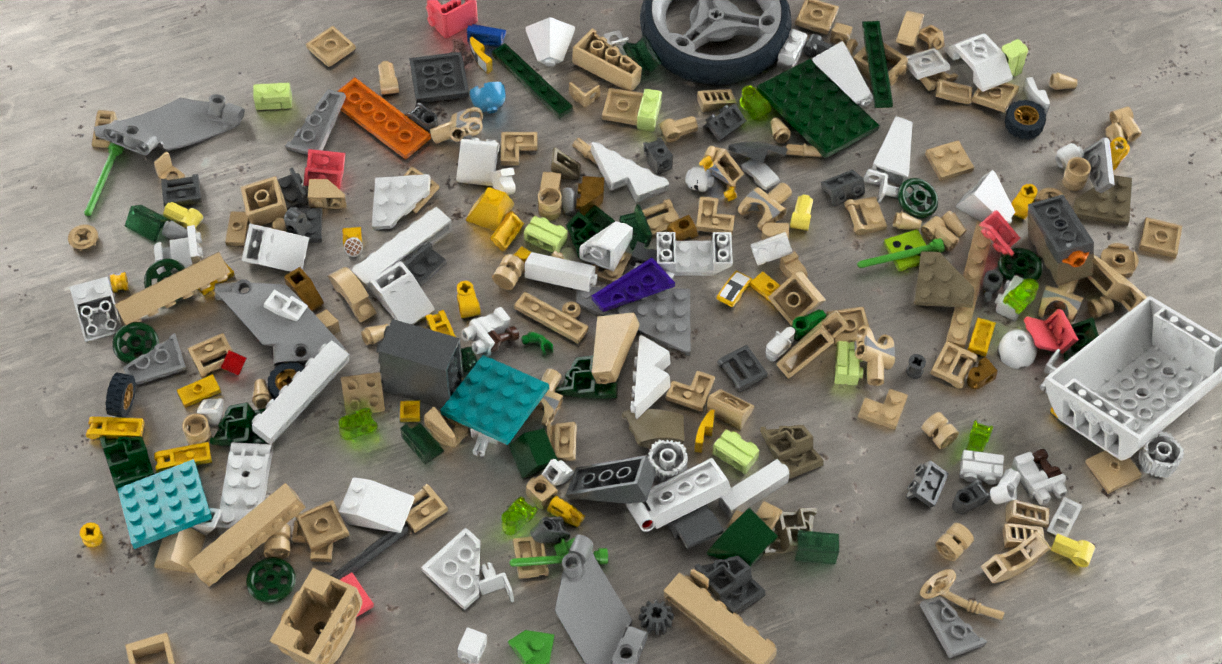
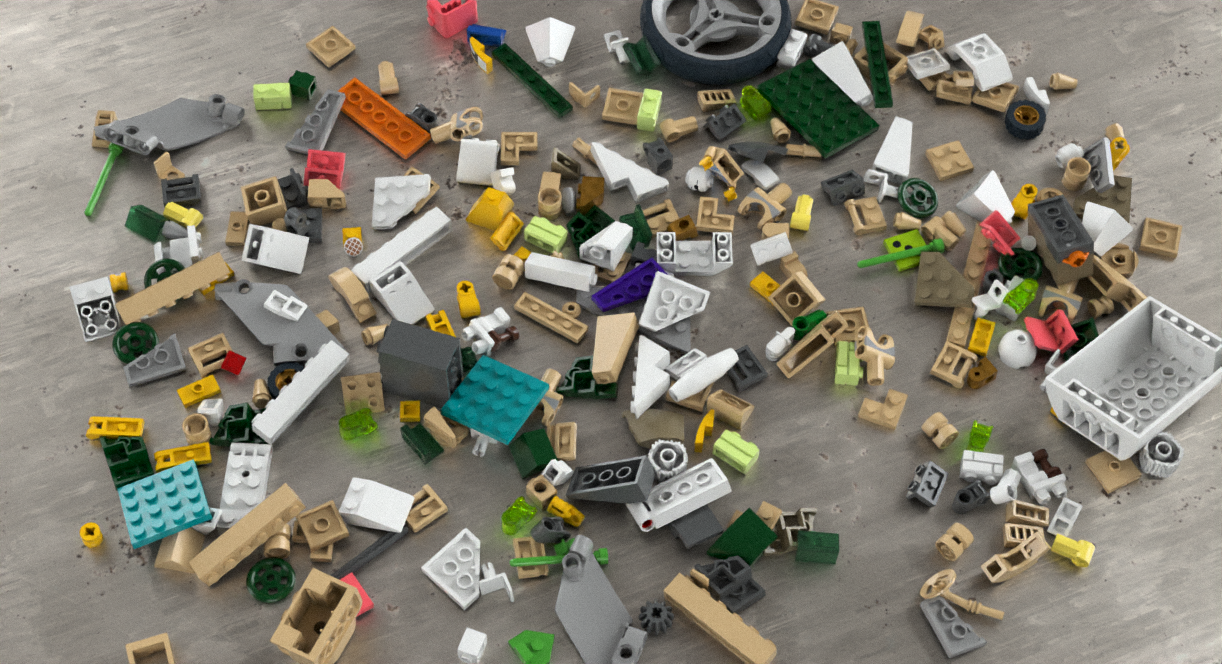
(82, 231): tan gear -> none
(120, 395): black wheel -> none
(303, 84): none -> dark green brick
(304, 288): pearl gold slope -> none
(425, 263): dark grey bracket -> none
(439, 77): dark grey plate -> none
(488, 97): dark azure cylinder -> none
(533, 337): green piece -> none
(606, 61): tan wedge -> none
(671, 302): none -> white plate
(697, 371): none -> white plate
(733, 288): slope -> none
(755, 488): white brick -> none
(793, 448): dark tan slope -> none
(916, 365): dark grey bush -> none
(963, 79): none -> tan bracket
(989, 300): none -> white bracket
(1015, 55): yellowish green brick -> none
(1028, 243): none -> white piece
(1104, 227): none -> white slope
(1124, 118): tan piece -> none

